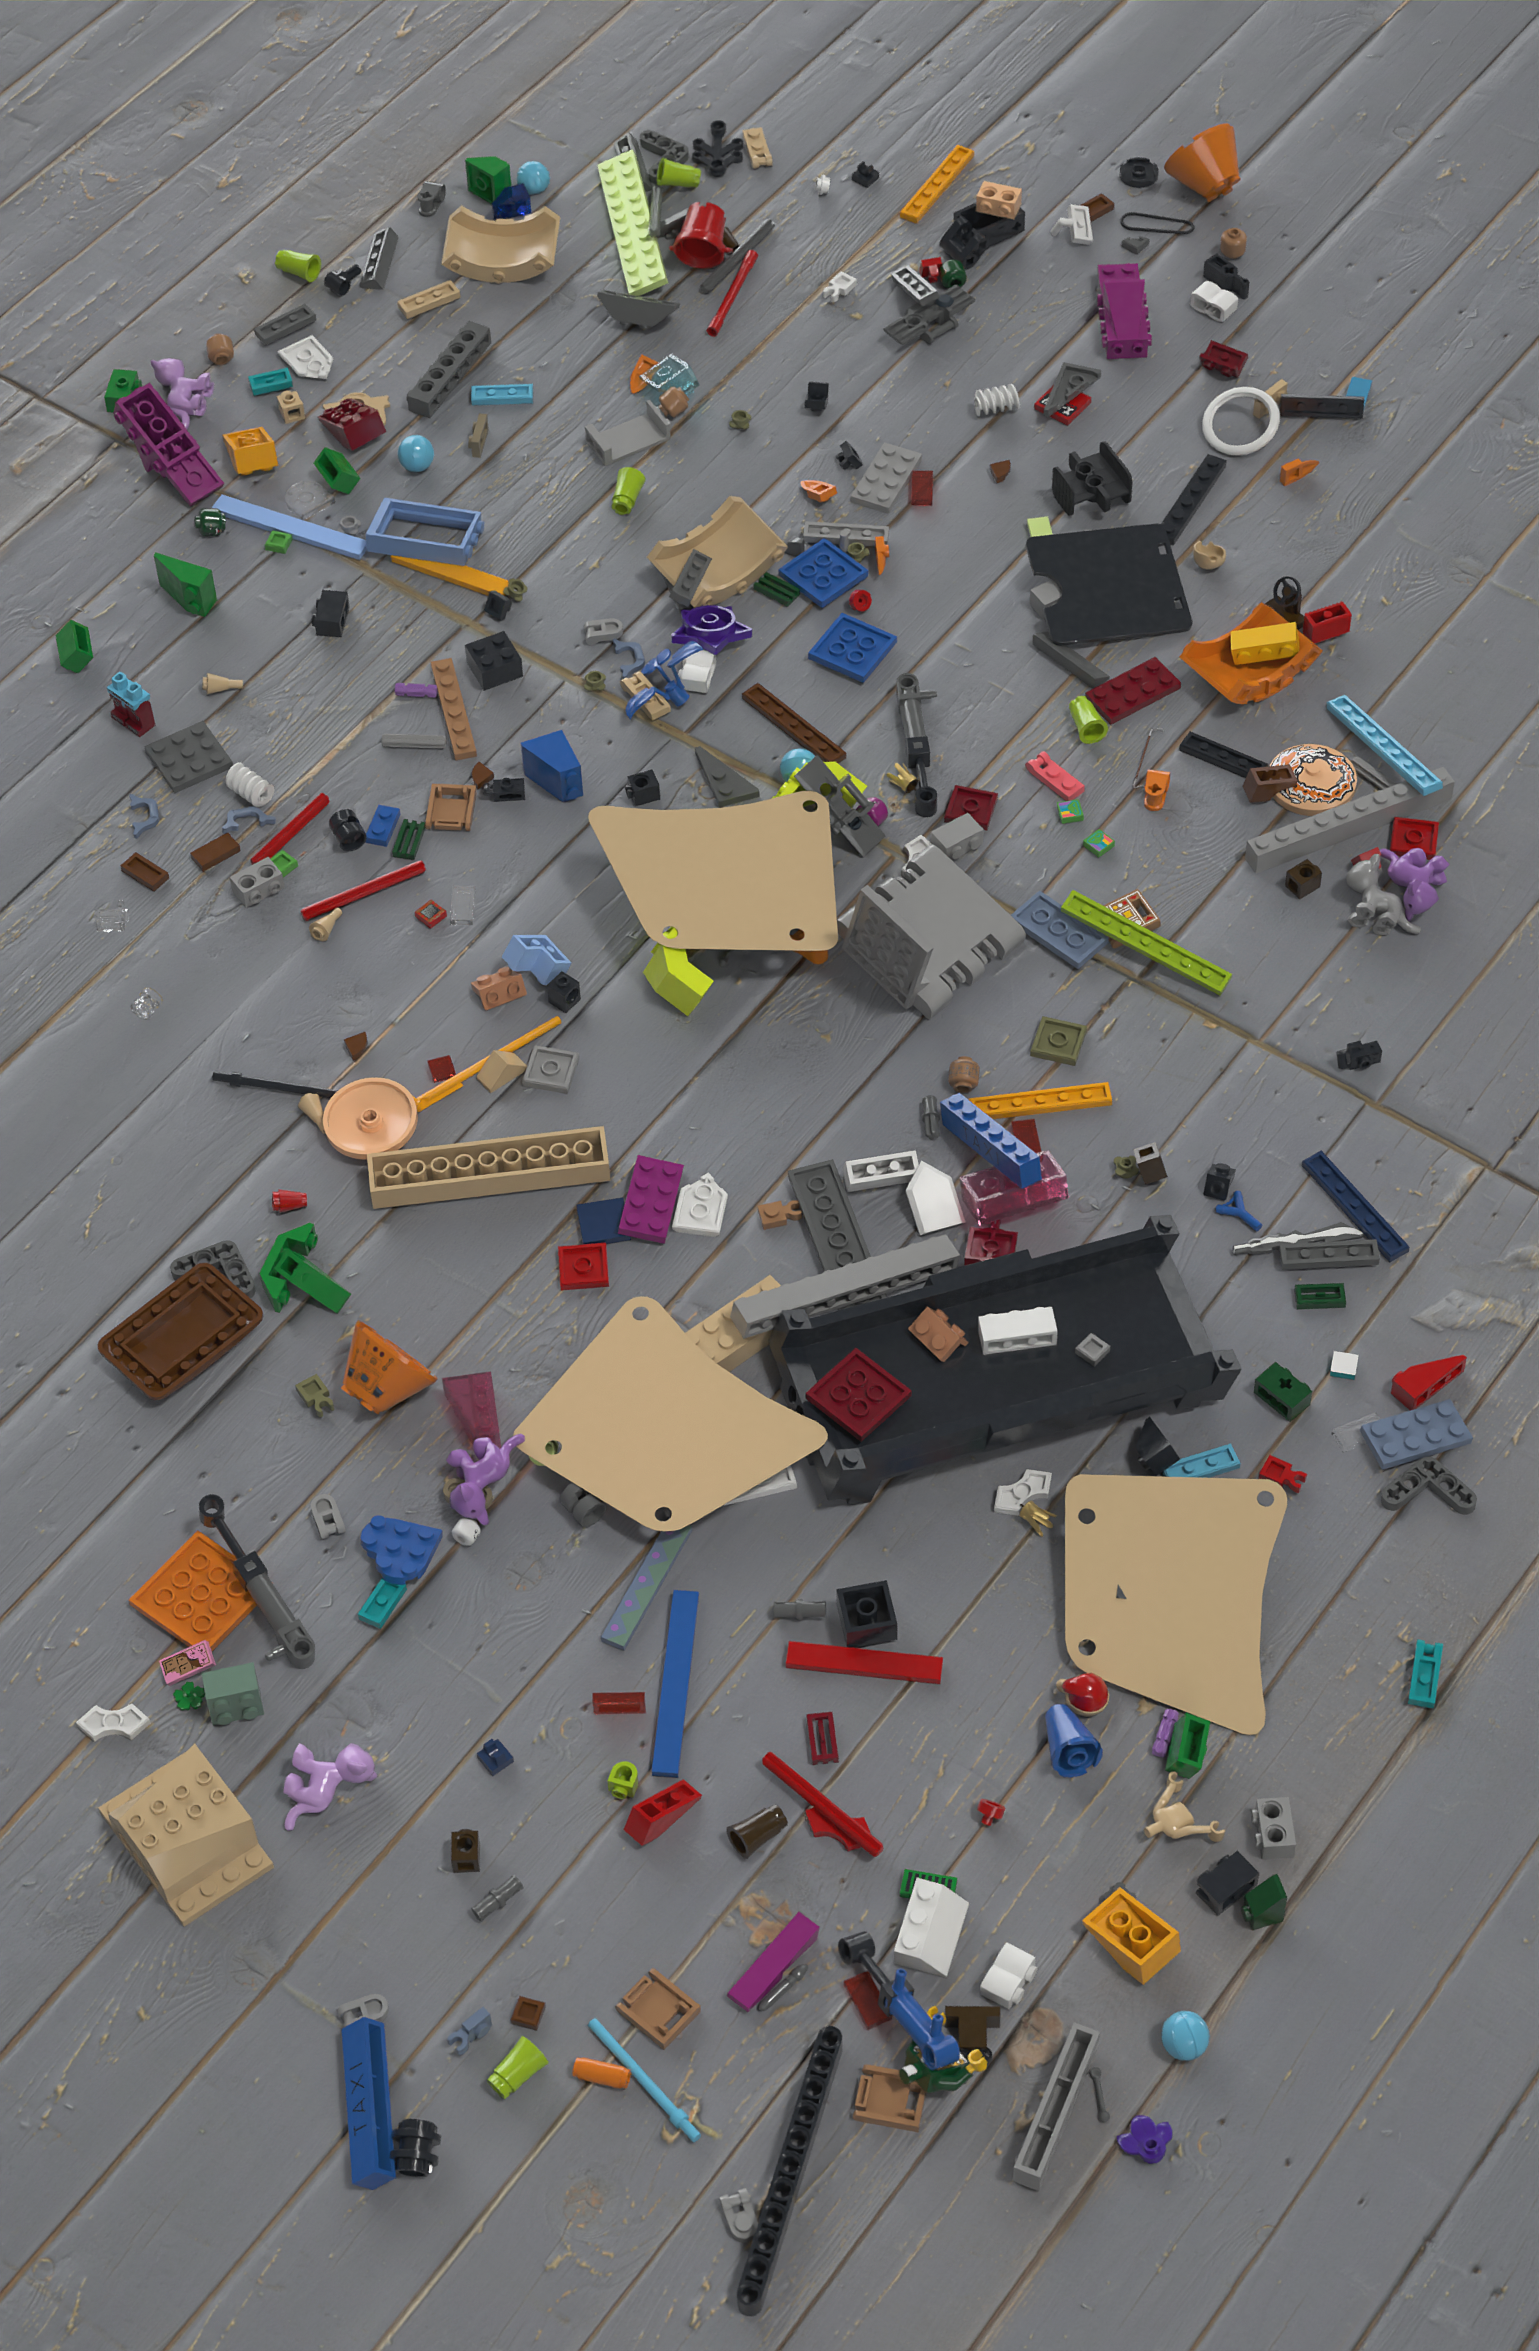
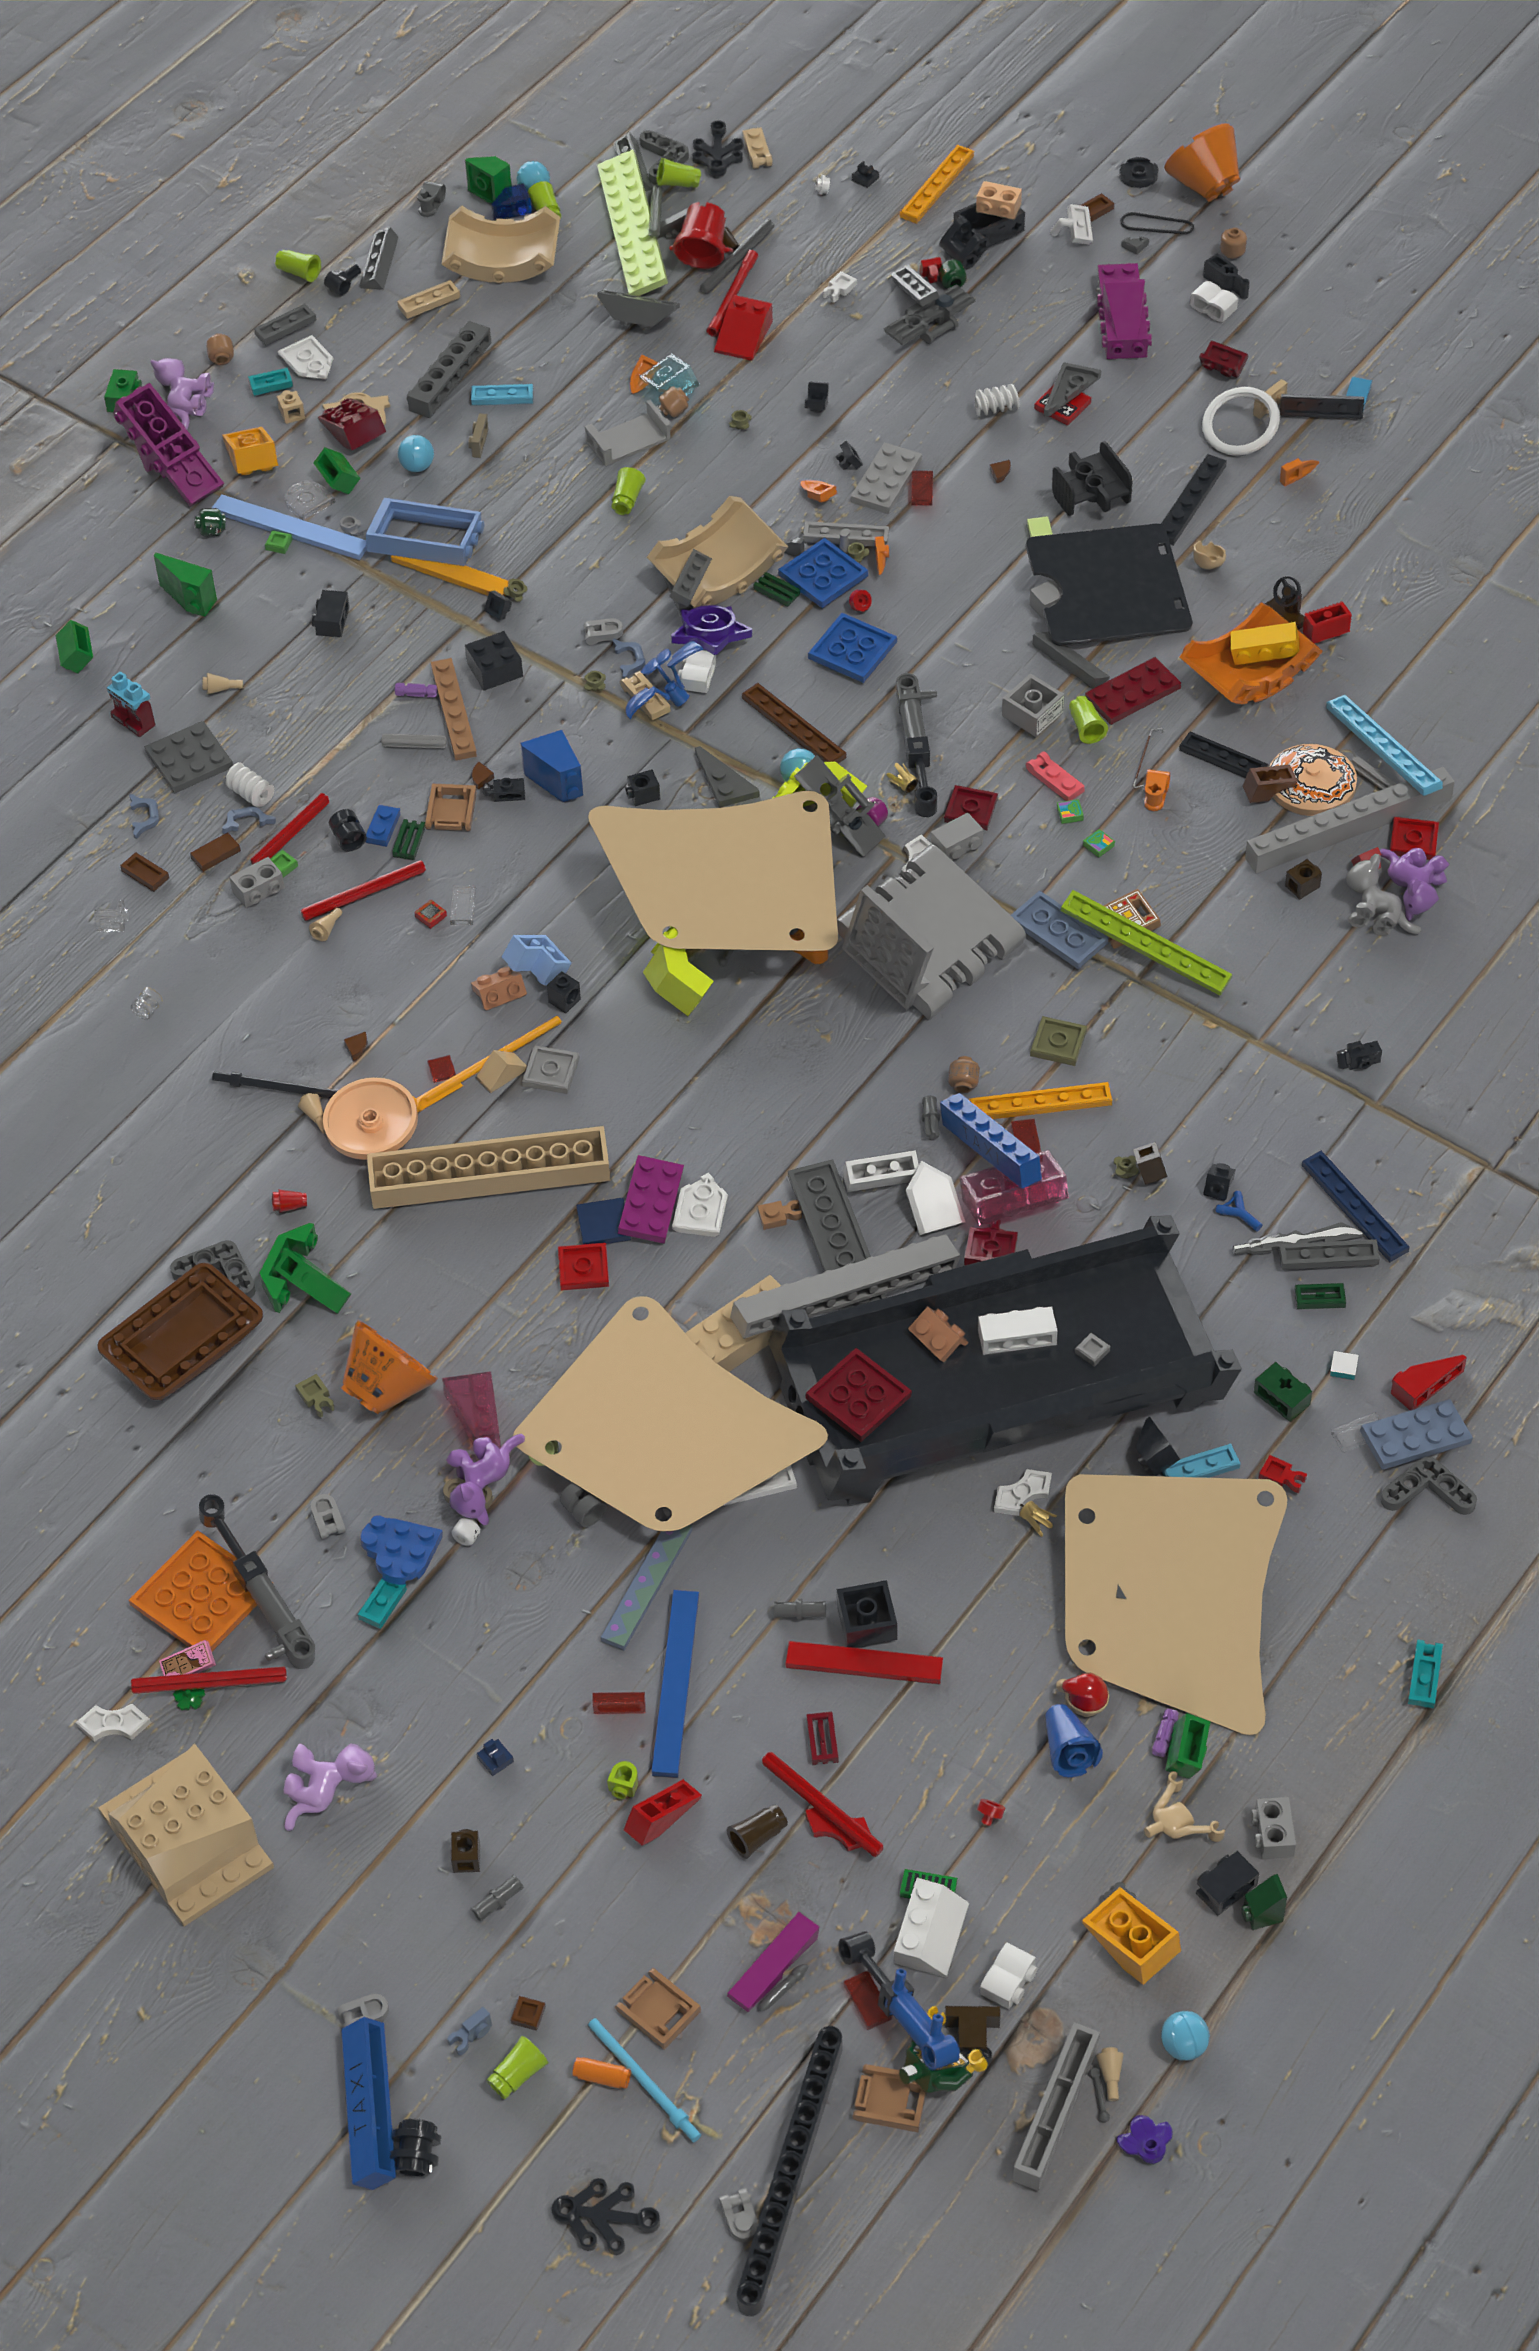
(208, 1680): none -> red axle
(233, 1694): sand green brick -> none
(542, 195): none -> lime plant
(601, 2214): none -> black plant
(744, 327): none -> red slope
(1033, 705): none -> light grey brick
(1110, 2064): none -> tan cone

